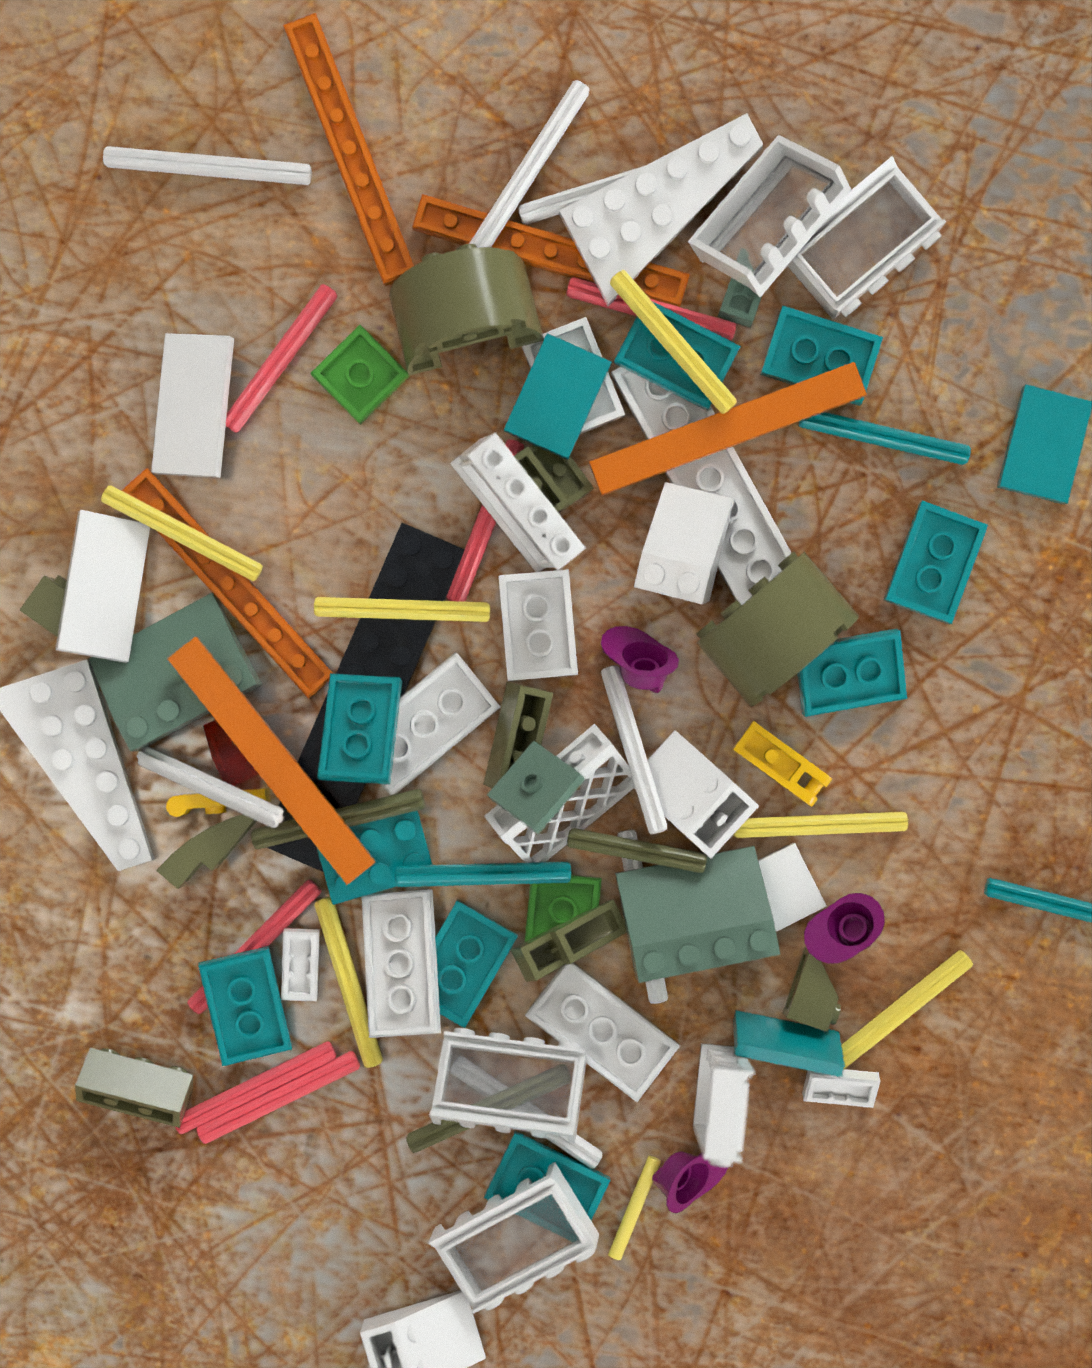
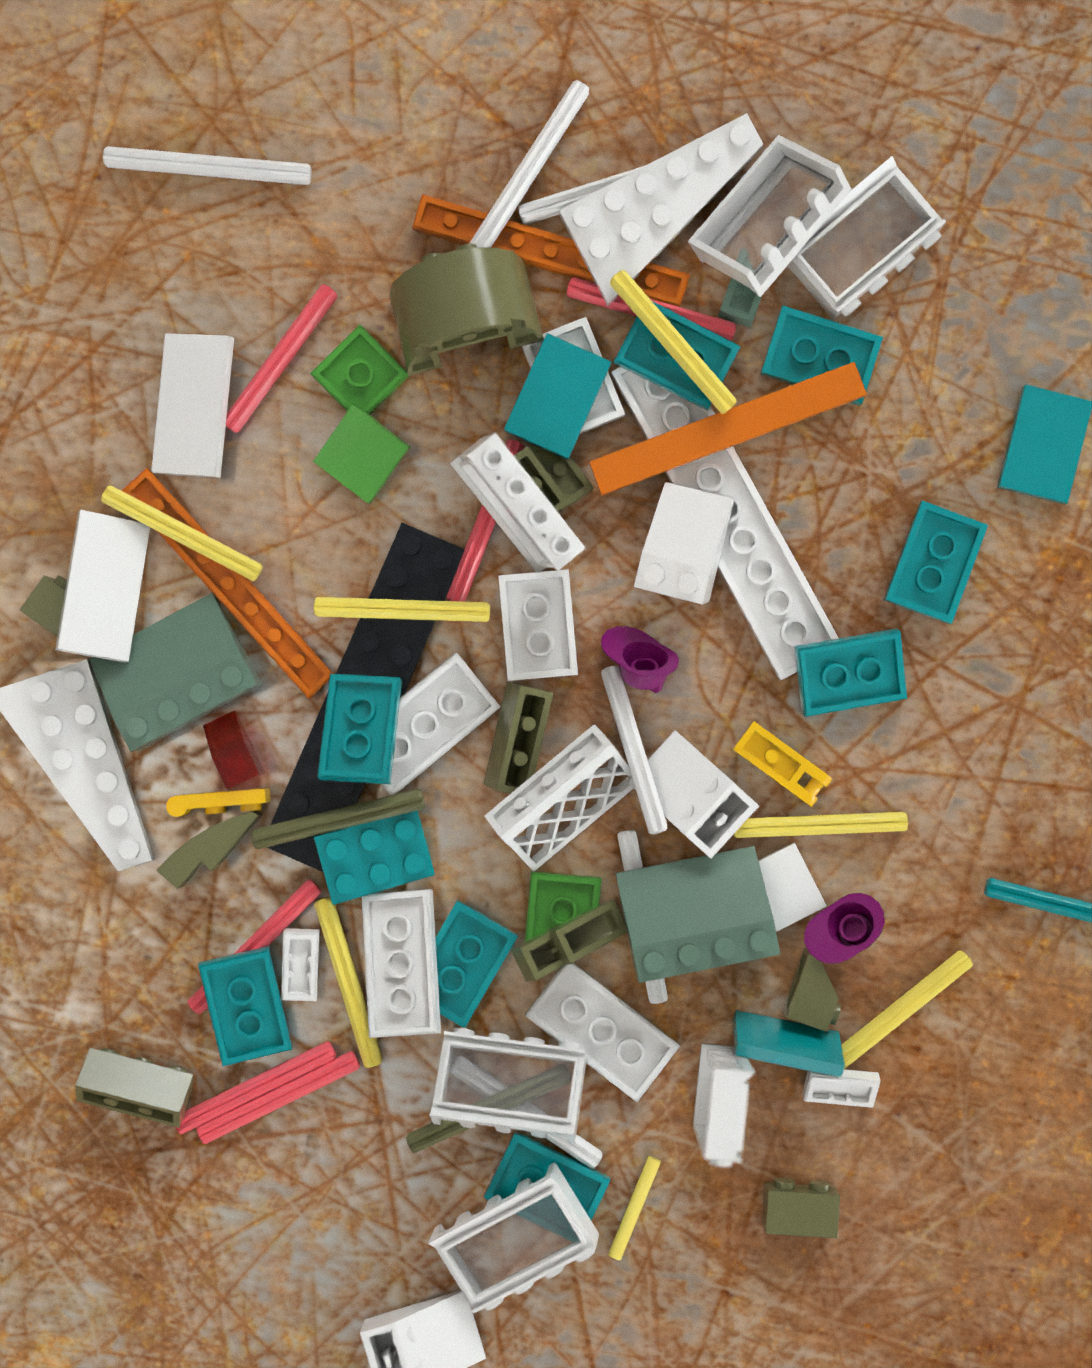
(210, 787): white axle -> none
(271, 760): orange tile -> none
(349, 147): orange tile -> none
(361, 453): none -> bright green tile
(482, 874): teal axle -> none
(536, 787): sand green plate -> none
(637, 850): olive axle -> none
(686, 1178): magenta piece -> none
(777, 628): olive cylinder -> none
(801, 1209): none -> olive brick
(888, 437): teal axle -> none

